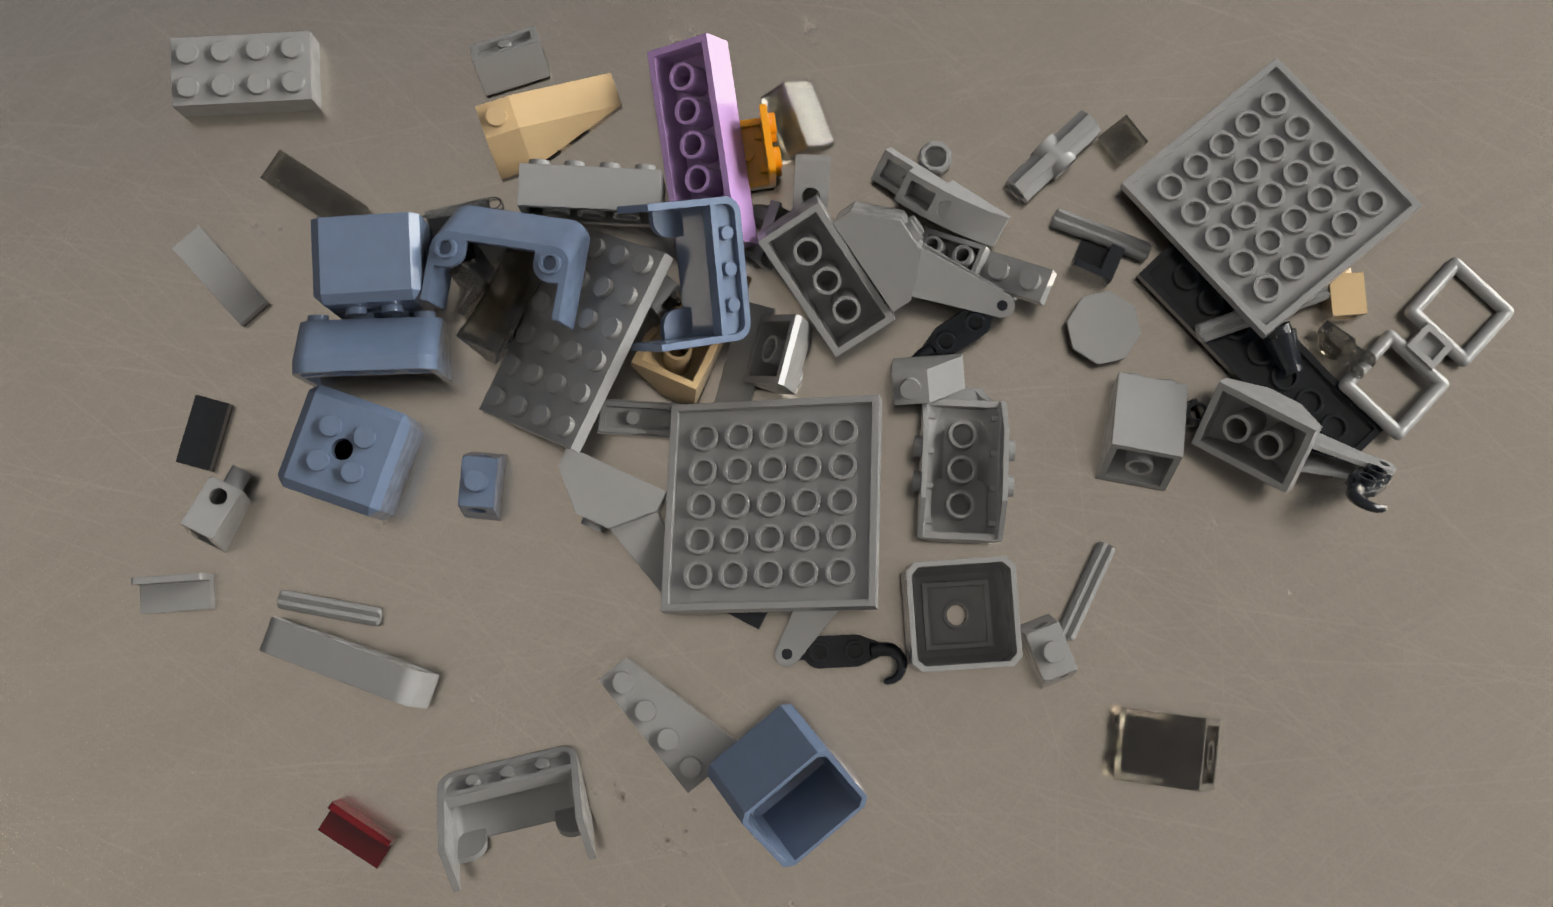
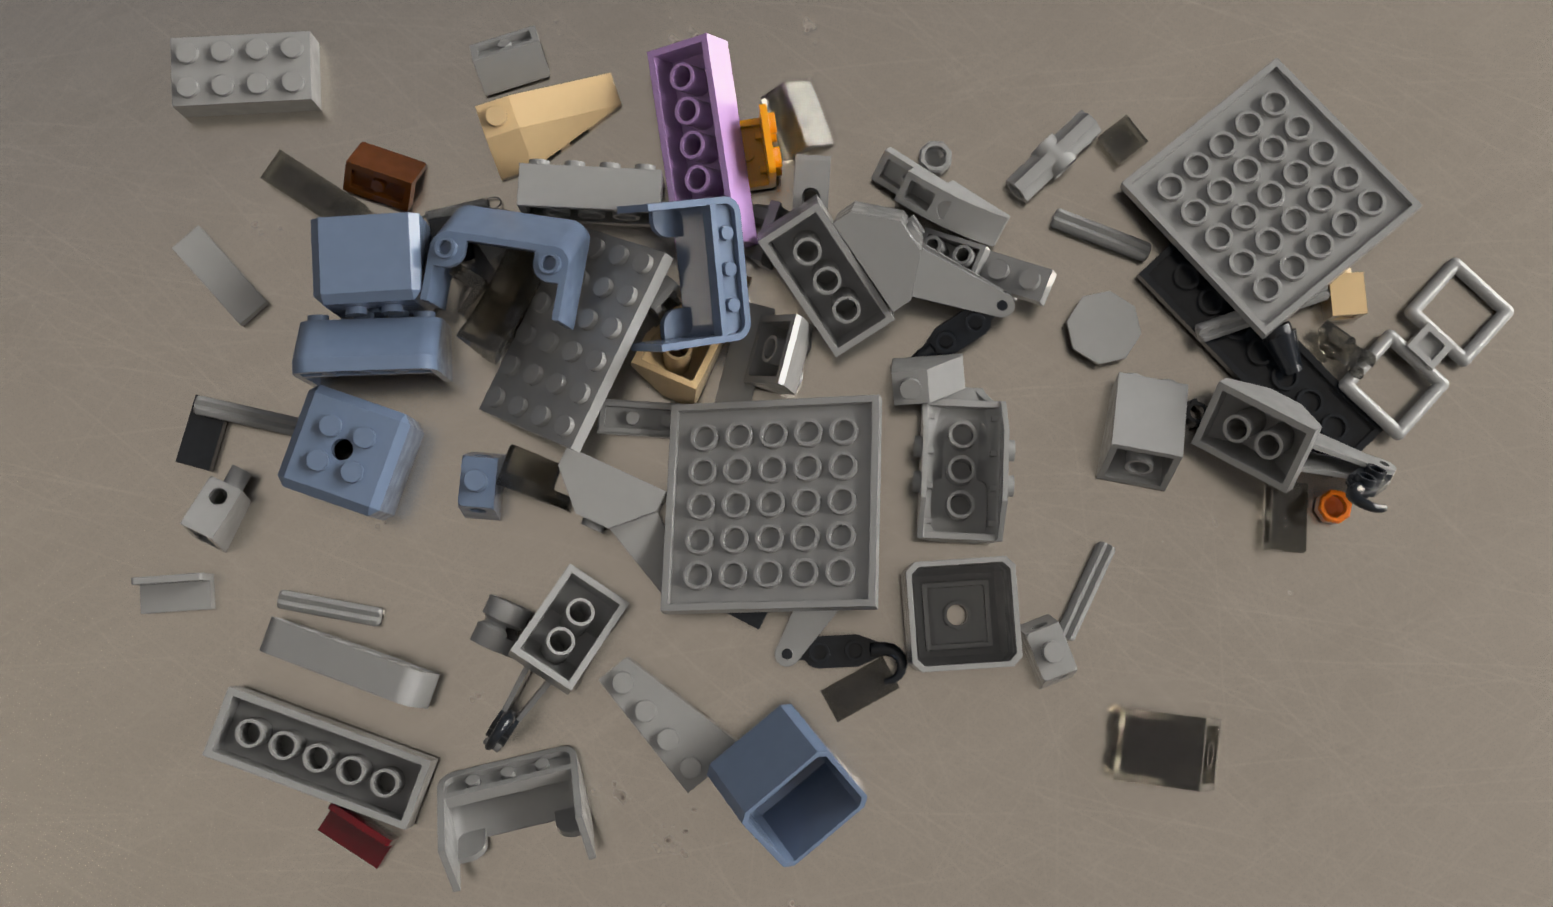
(244, 415): none -> light grey axle
(320, 757): none -> light grey brick
(382, 175): none -> reddish brown panel
(500, 625): none -> light grey wheel
(532, 476): none -> clear smoke panel
(558, 643): none -> light grey slope
(858, 689): none -> clear smoke plate
(1096, 262): black panel -> none
(1285, 519): none -> clear smoke panel
(1332, 506): none -> orange tile

